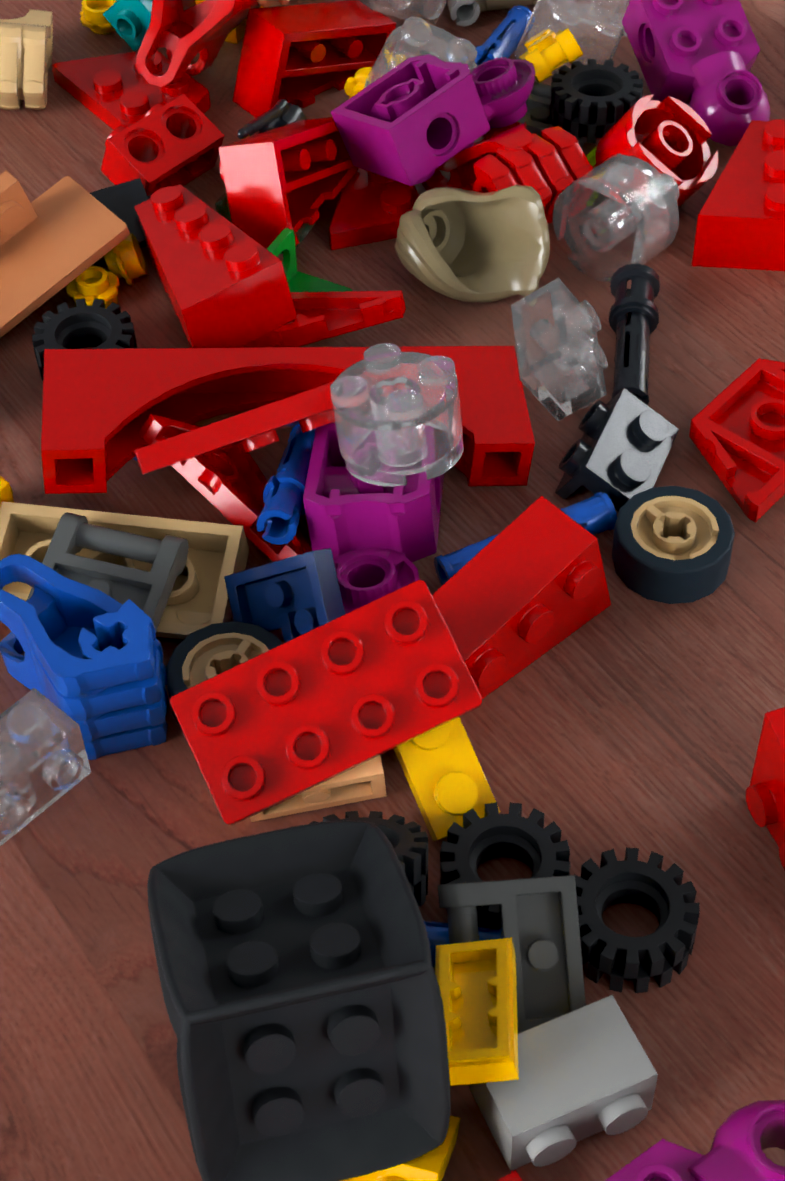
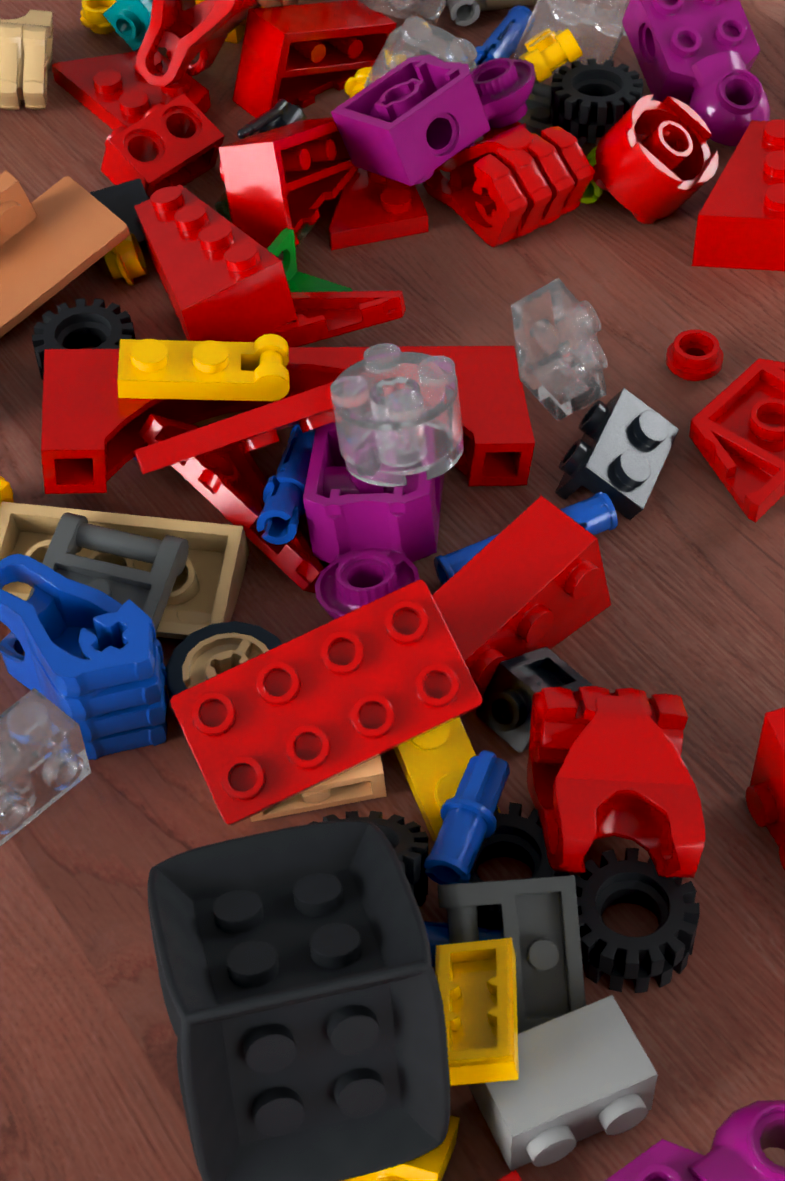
(93, 284): yellow plate -> none
(204, 369): none -> yellow plate
(287, 594): dark blue plate -> none
(467, 819): none -> blue axle
(476, 242): dark tan piece -> none
(509, 695): none -> black bracket
(617, 216): clear brick -> none
(617, 770): none -> red piece
(633, 320): black pin -> none
(672, 544): black wheel -> none
(695, 355): none -> red plate

